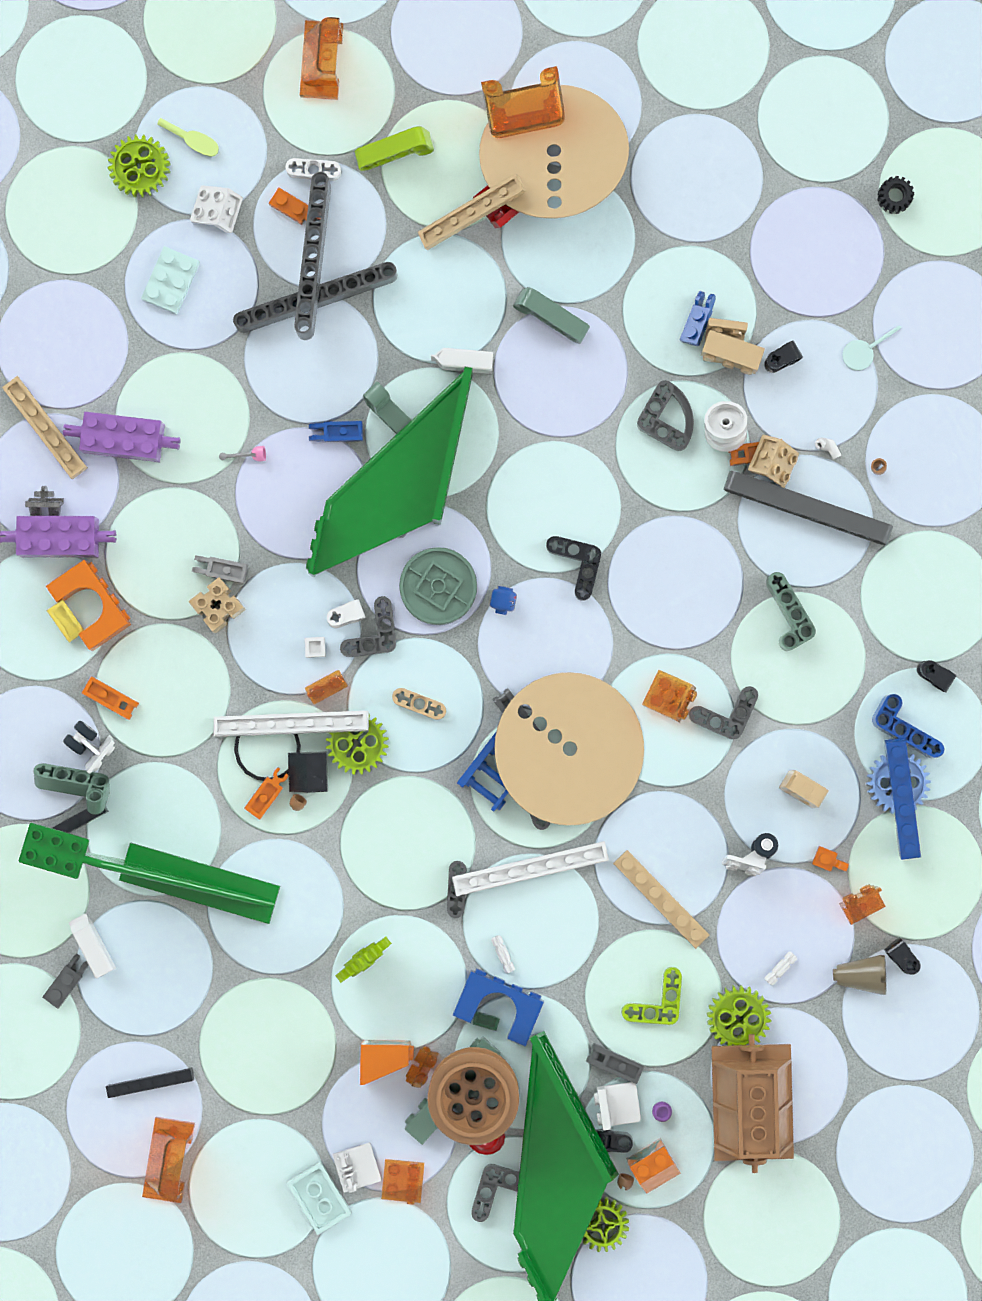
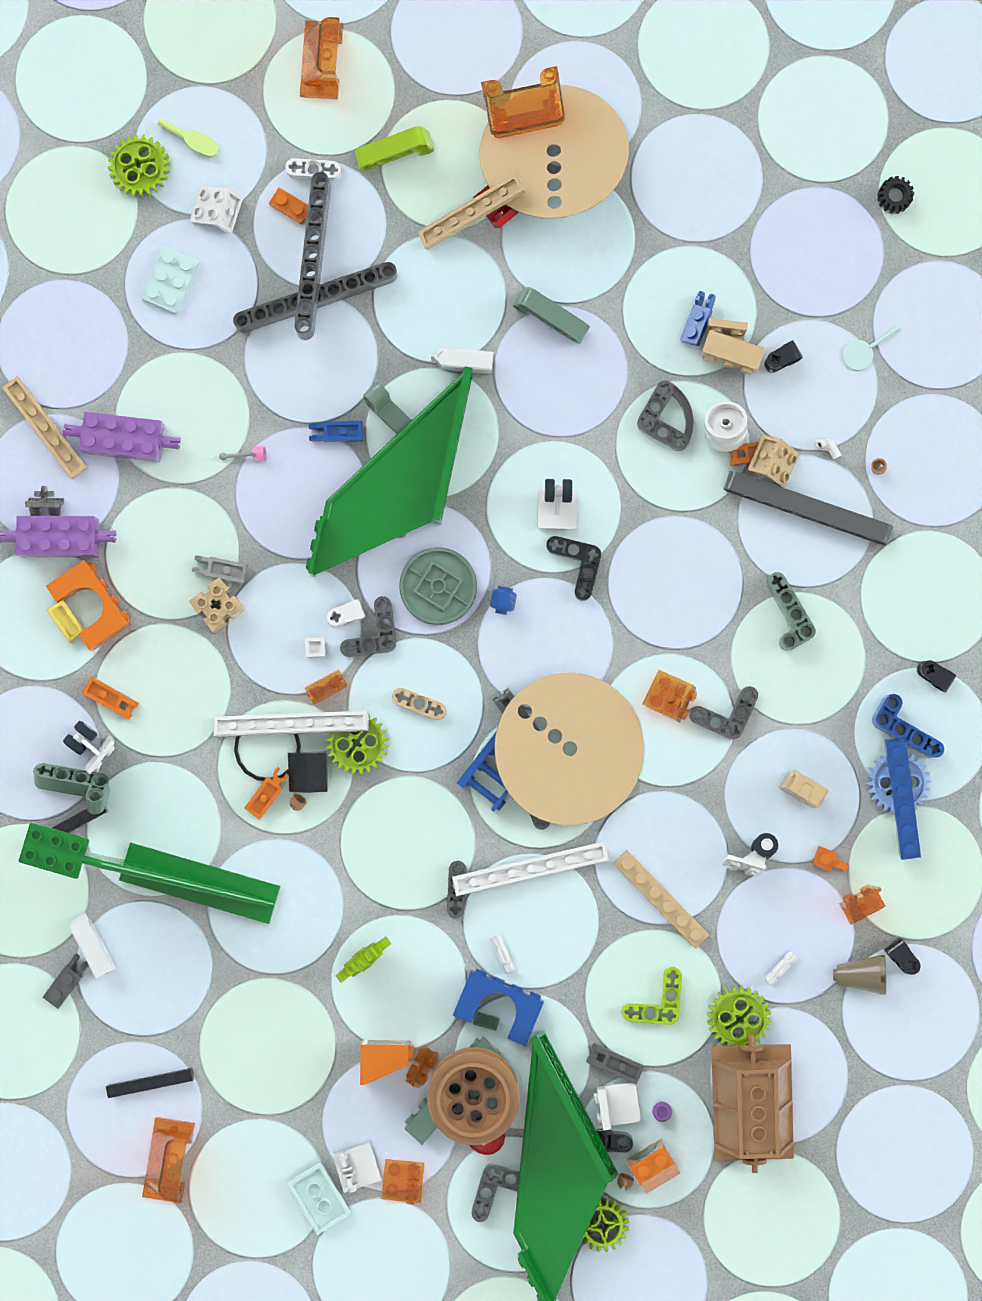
(557, 505): none -> white plate

